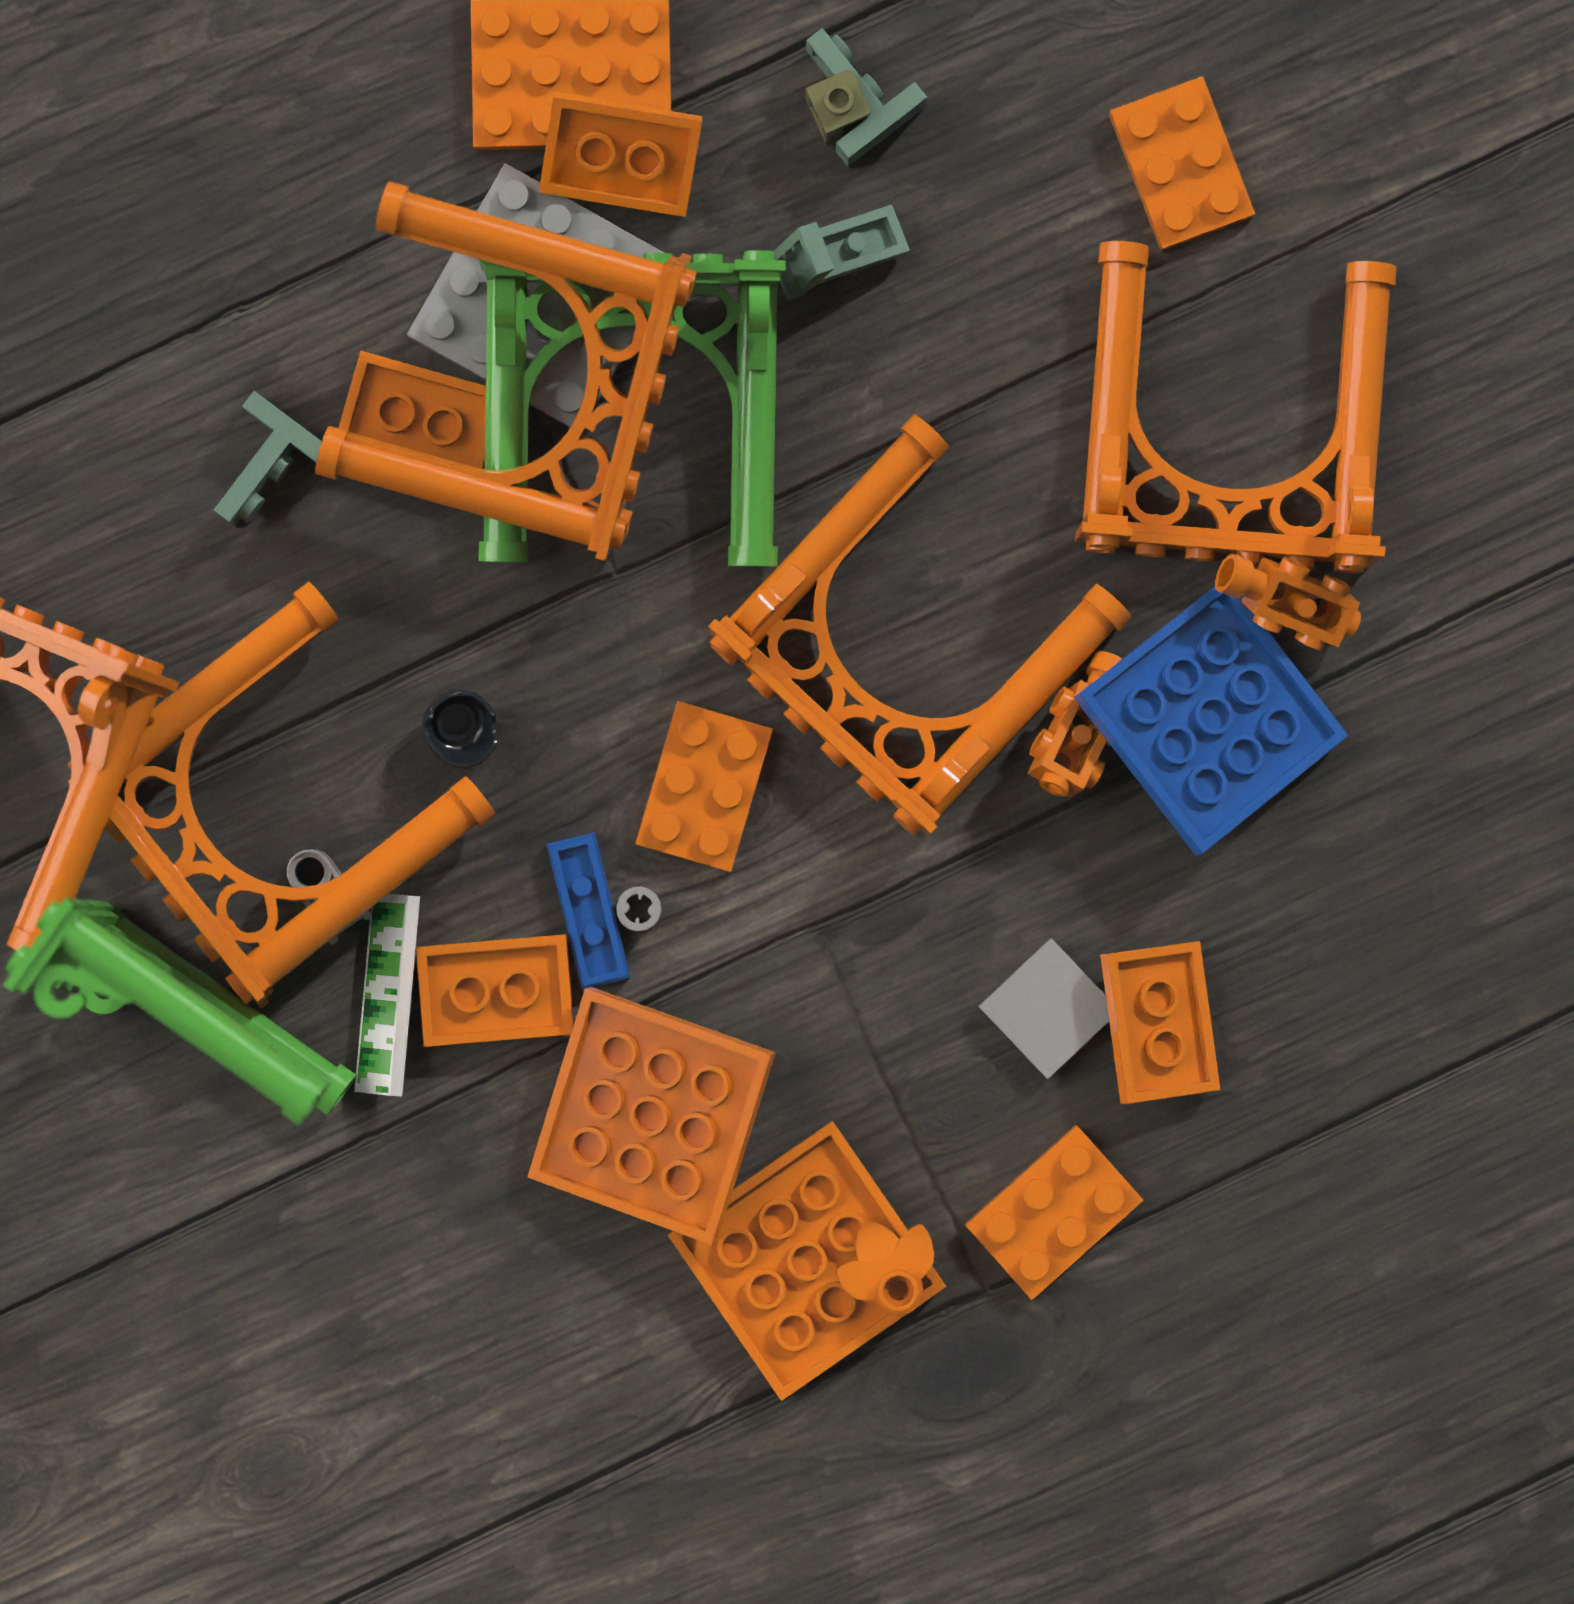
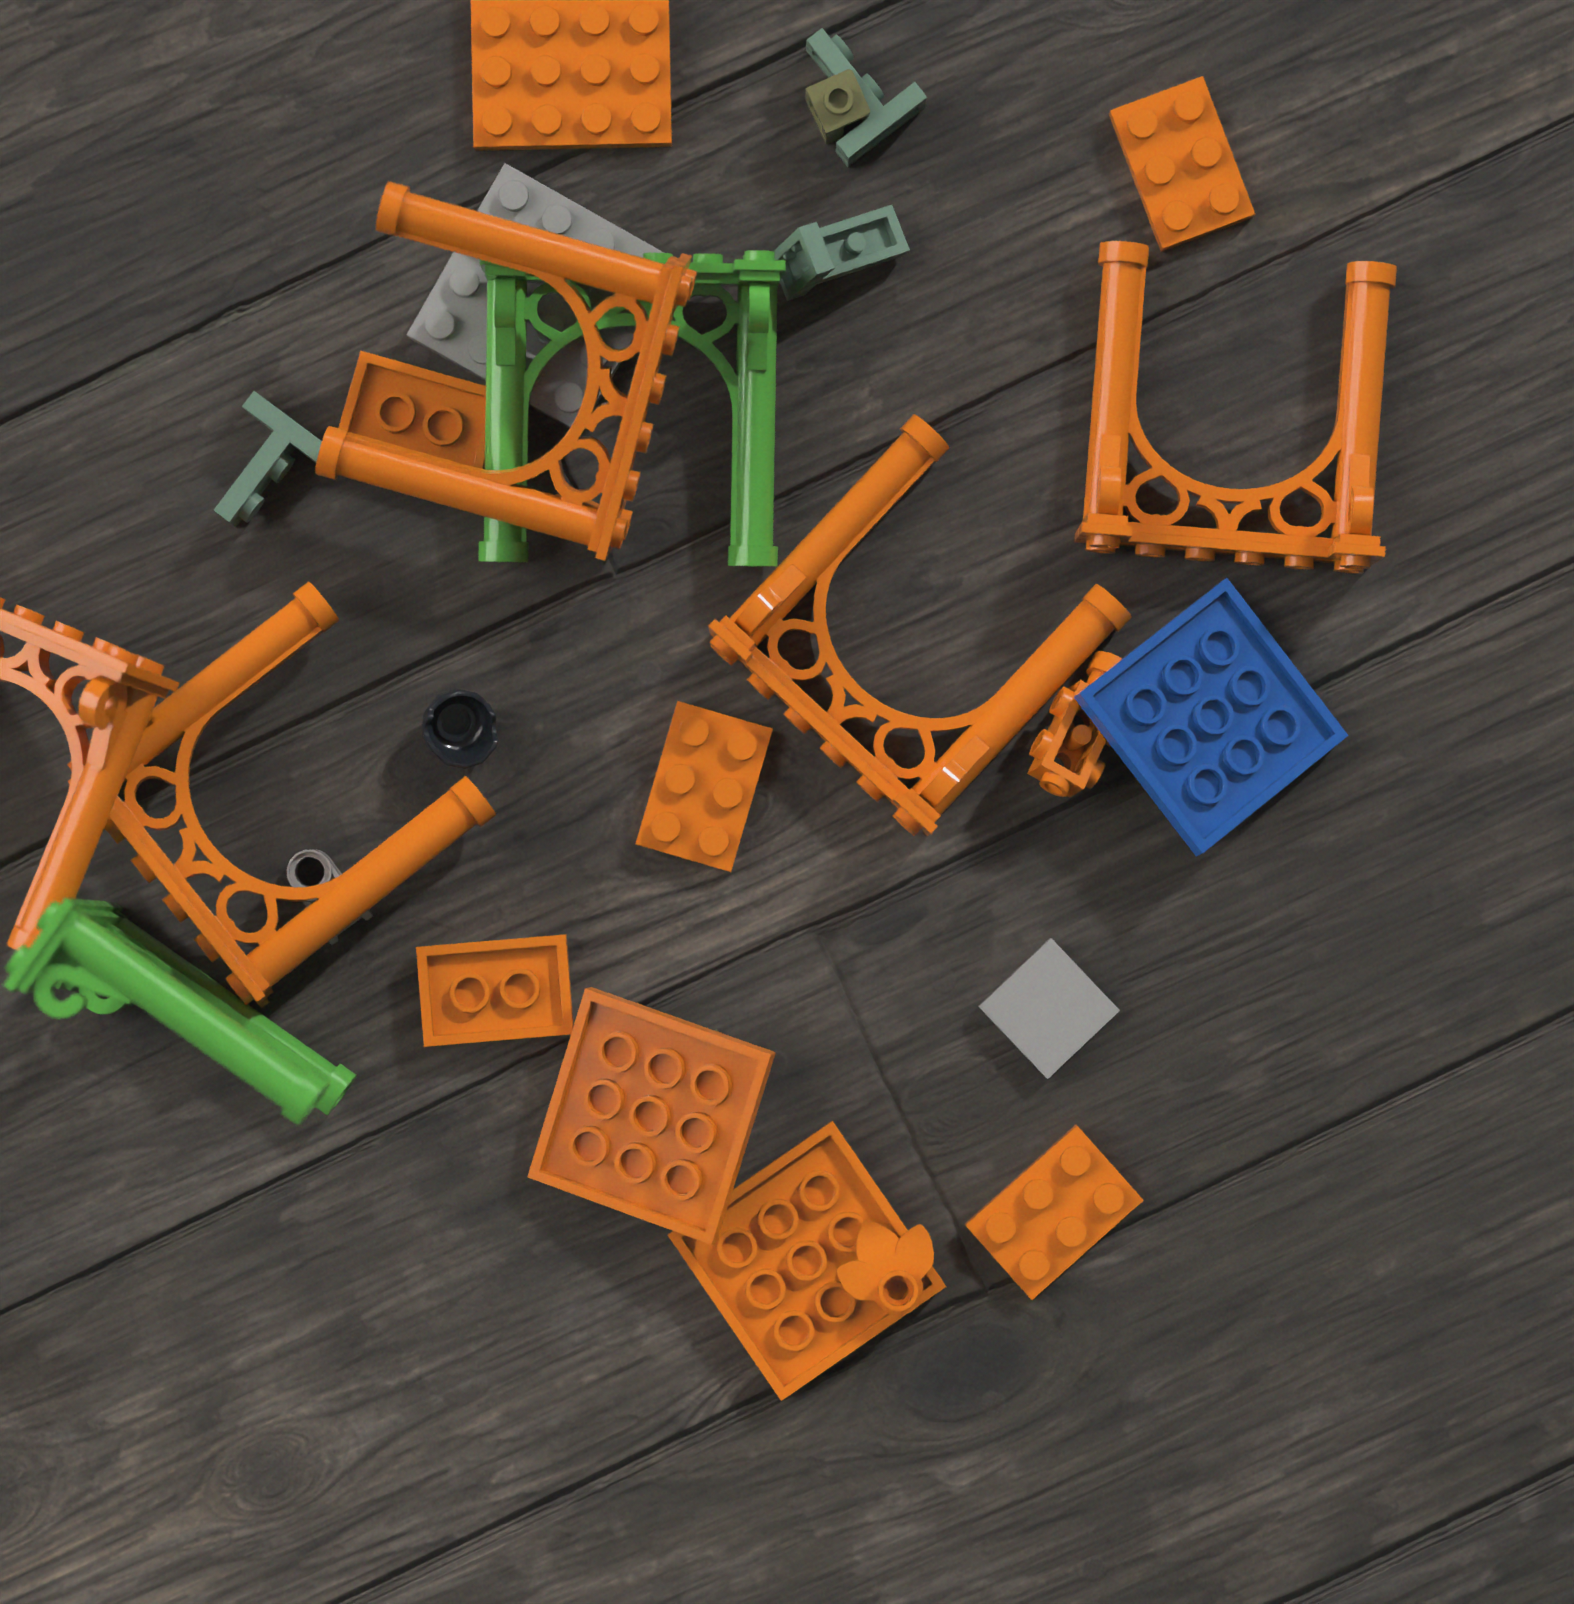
(387, 995): tile -> none
(588, 910): blue tile -> none
(620, 154): orange plate -> none
(624, 907): light grey bush -> none
(1160, 1022): orange plate -> none
(1293, 601): orange brick -> none

